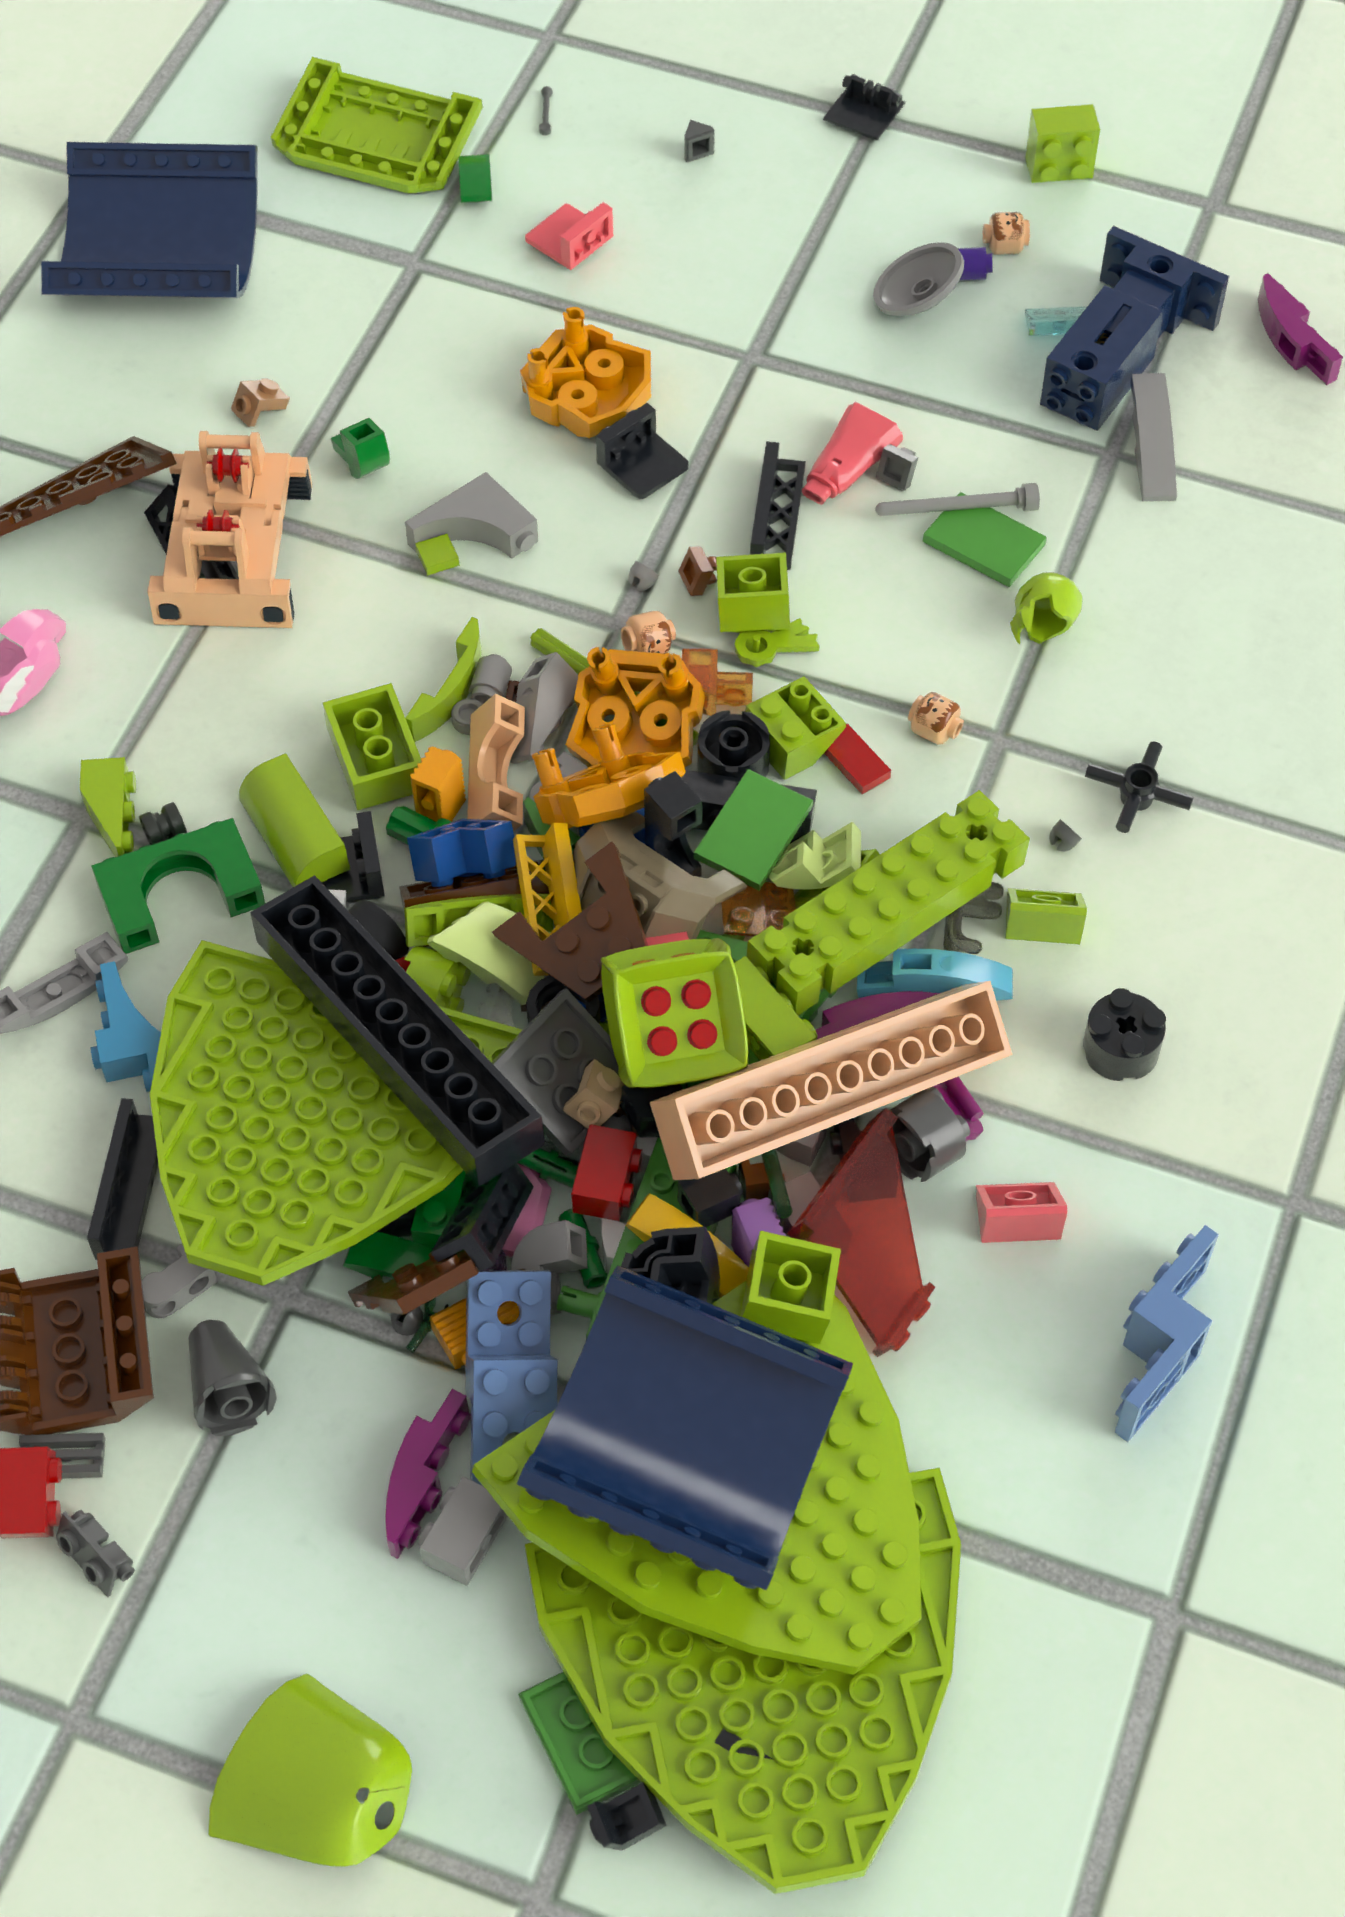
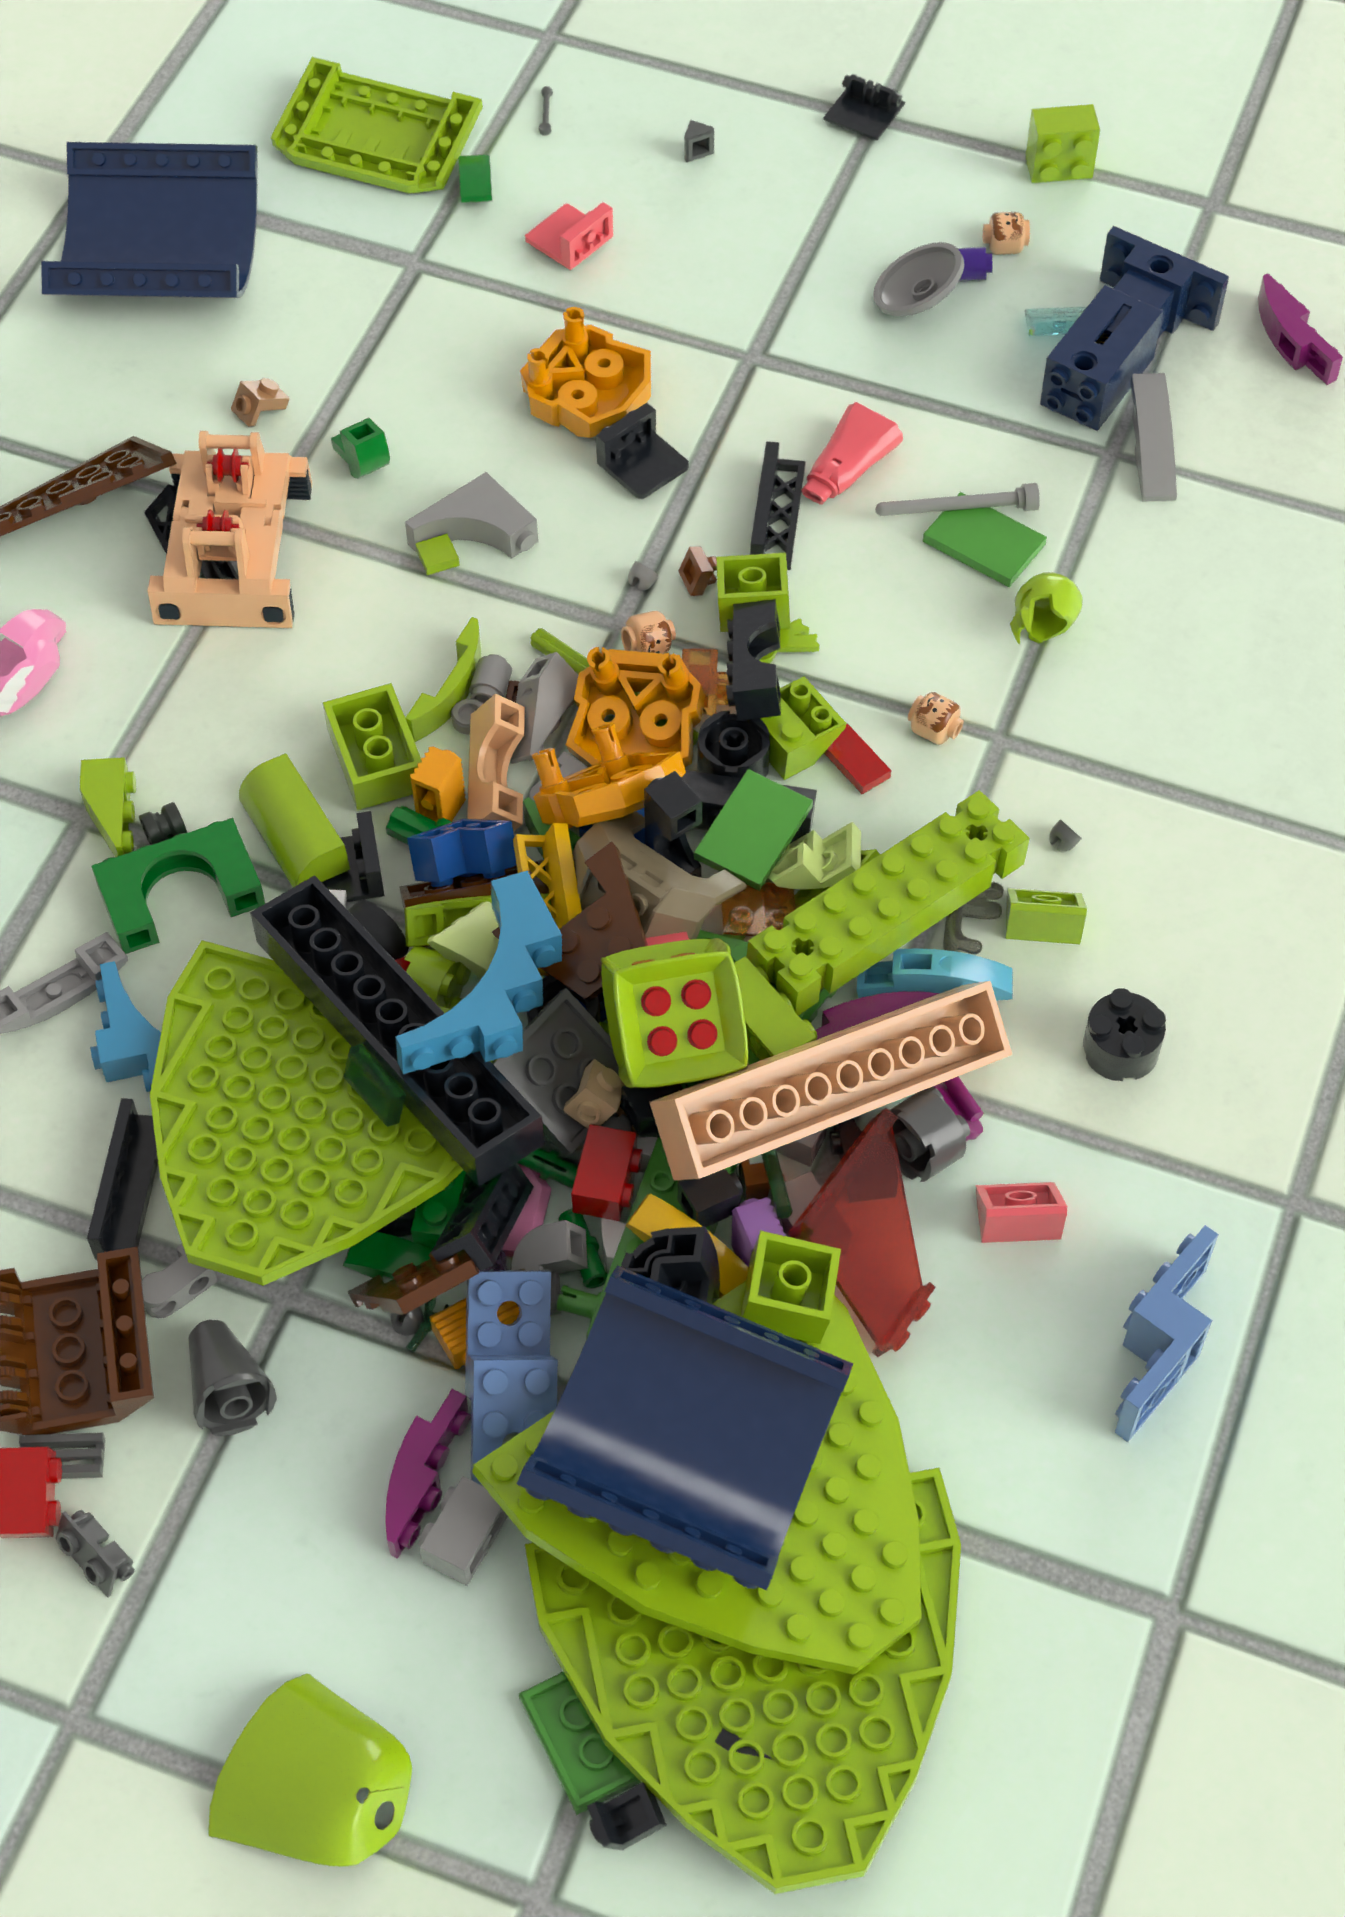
(374, 1085): none -> clear green tile
(512, 984): none -> dark azure arch
(753, 683): none -> black arch
(897, 466): dark grey tile -> none
(1139, 787): black bar -> none

